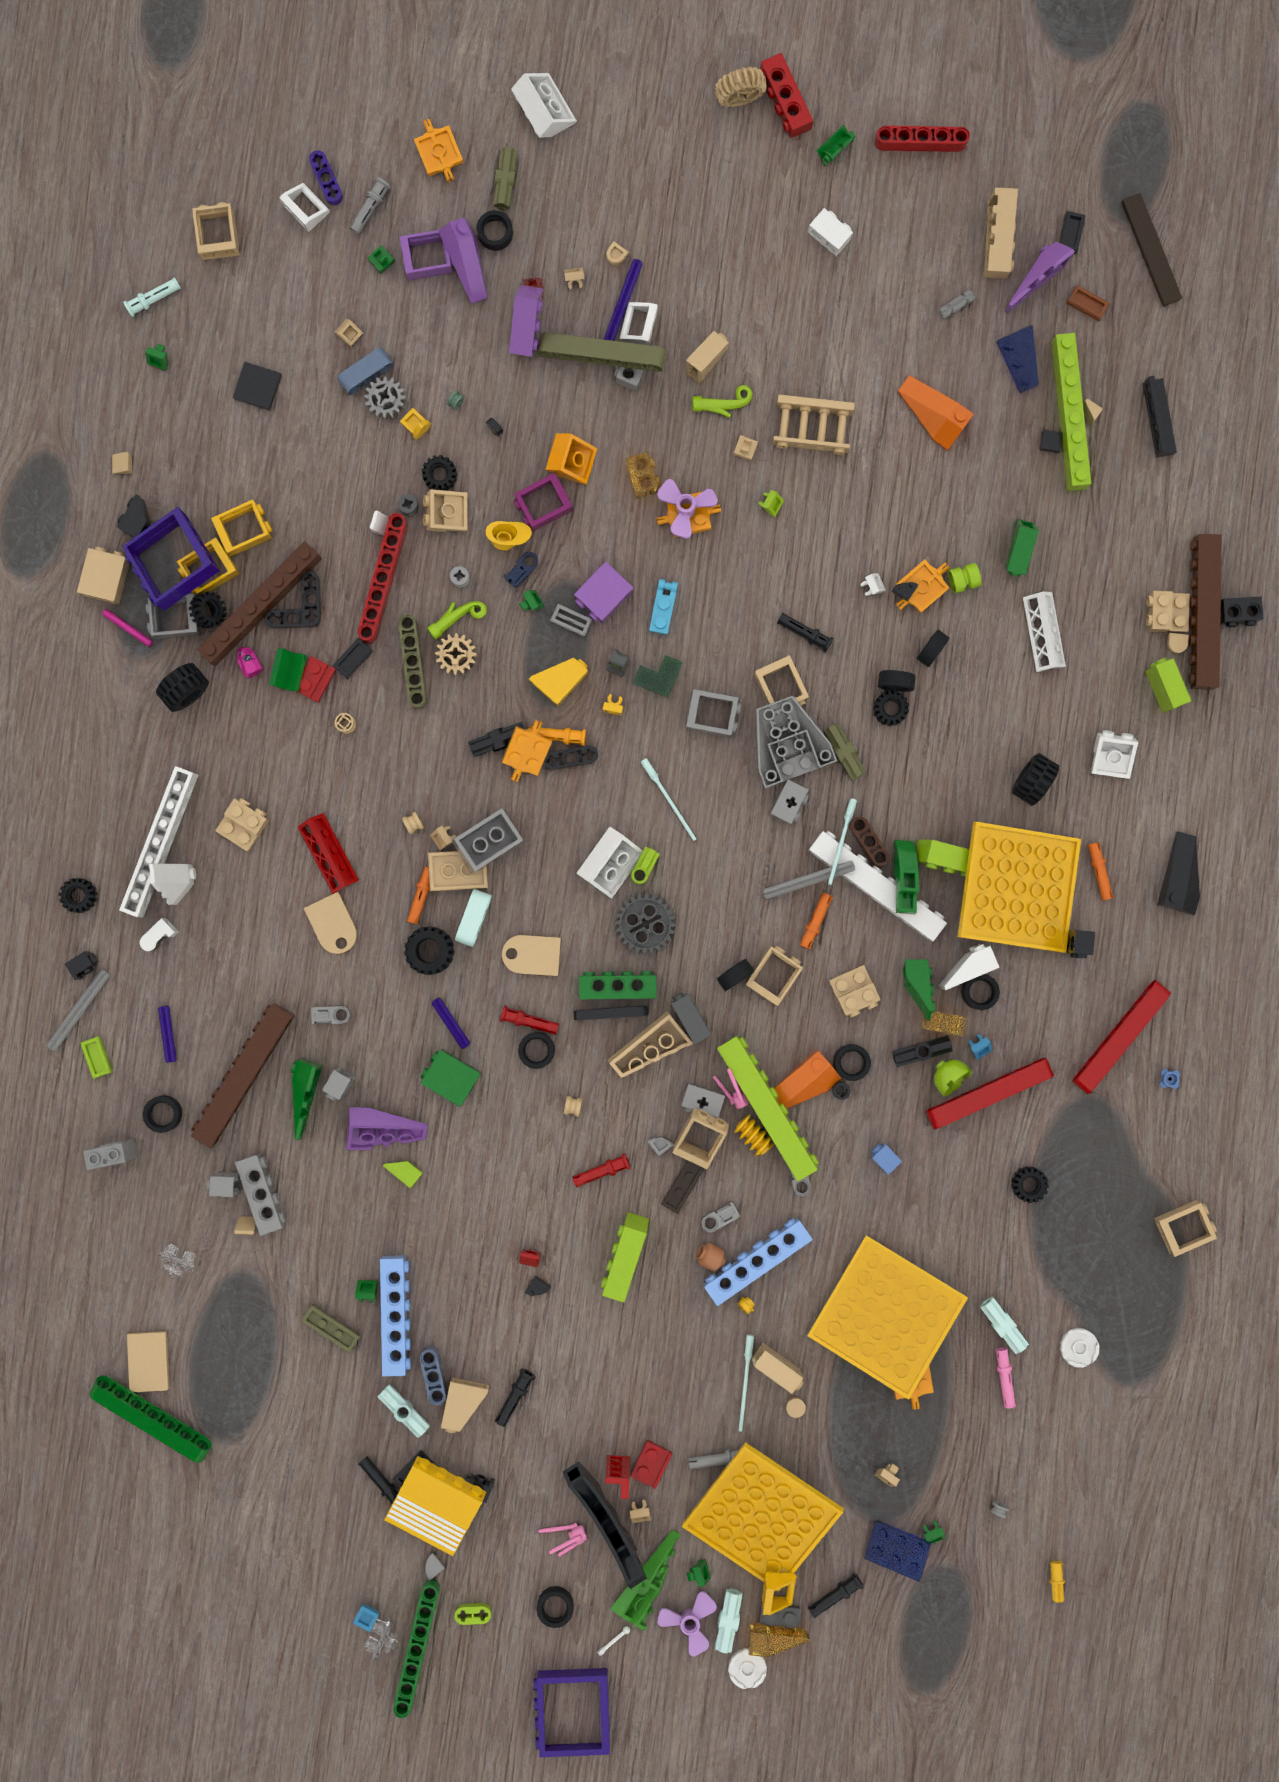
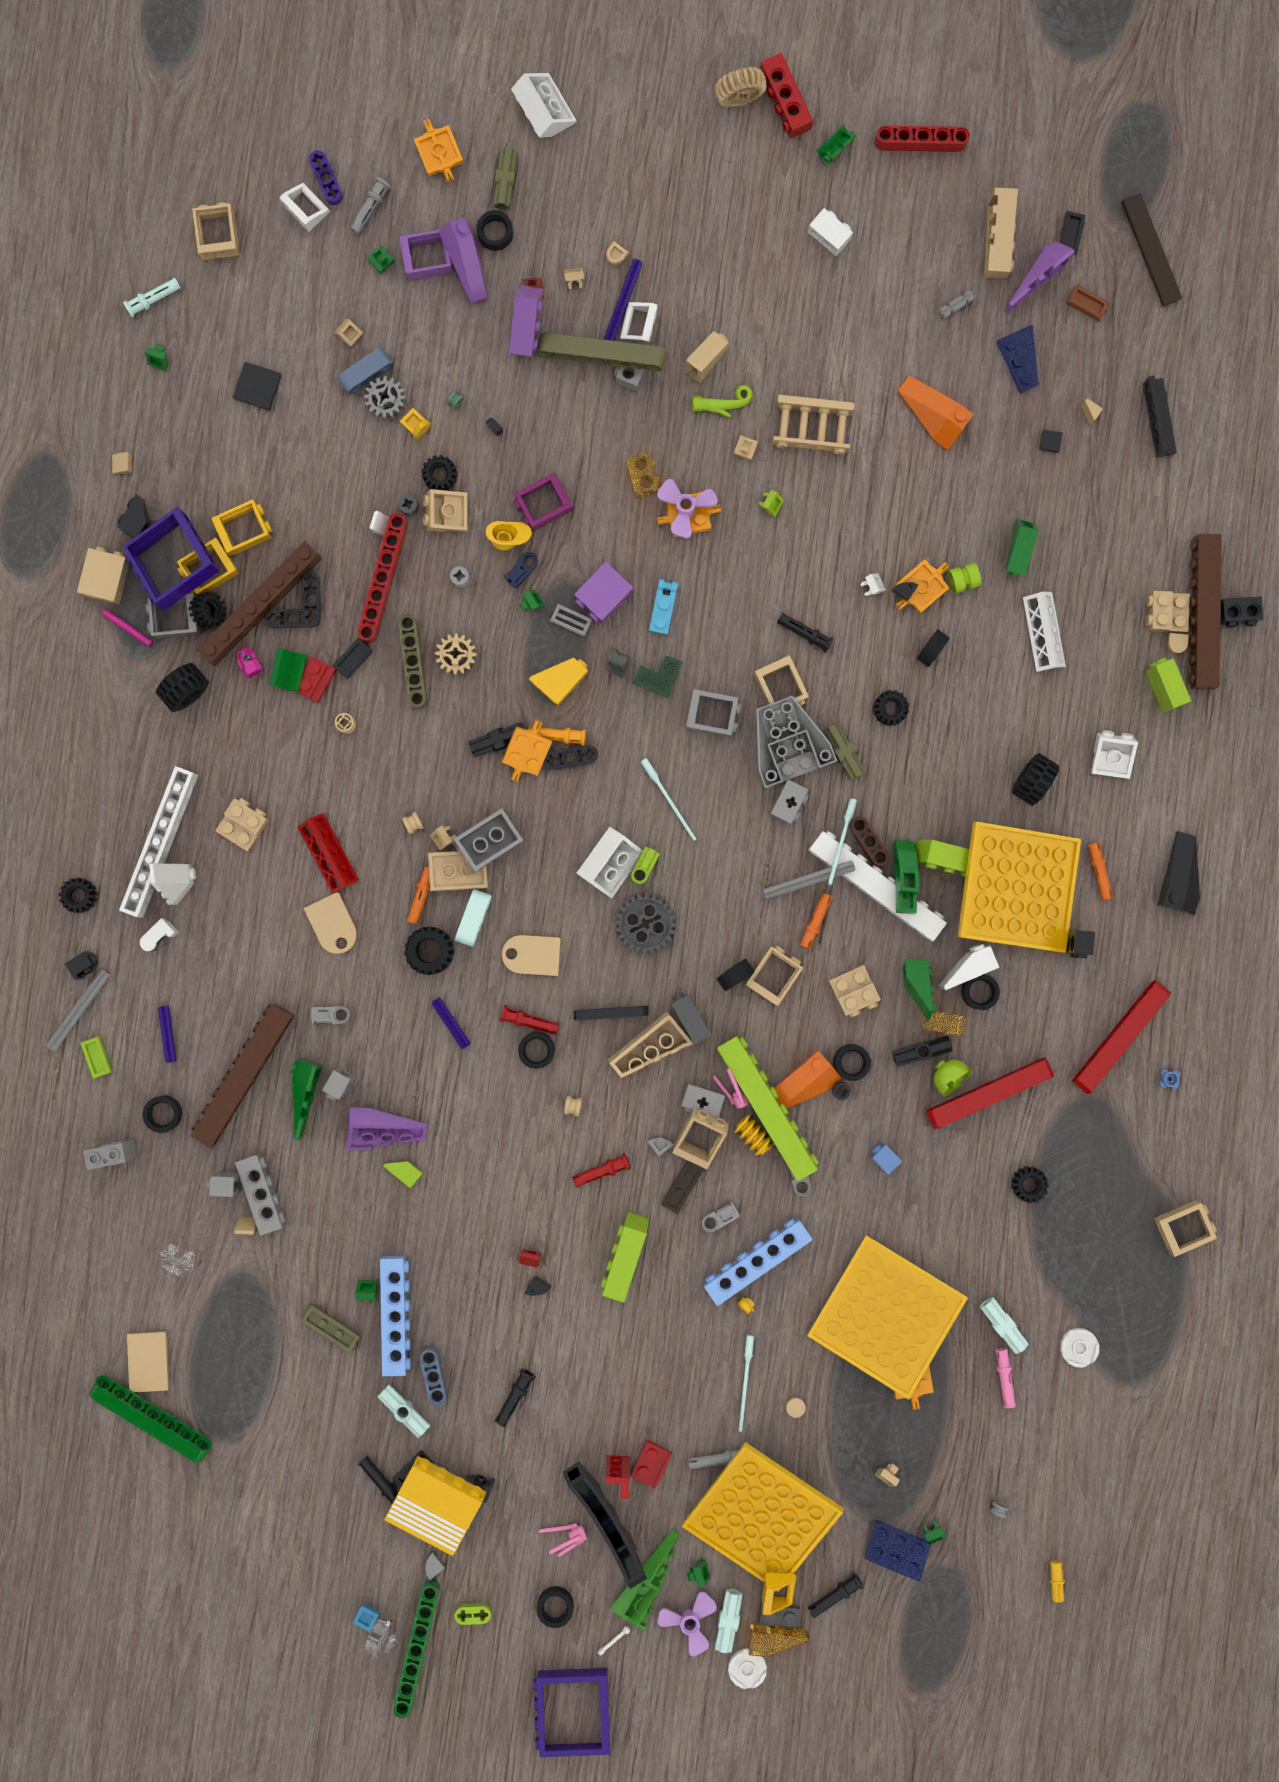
(450, 617): lime plant -> none
(450, 1077): green brick -> none
(461, 1403): tan slope -> none
(571, 458): light orange slope -> none
(587, 991): green brick -> none
(613, 708): yellow tile -> none
(640, 1515): tan tile -> none
(711, 1257): nougat head -> none
(777, 1368): tan brick -> none
(896, 680): black tyre -> none
(981, 1048): dark azure tile -> none
(1071, 412): lime brick -> none

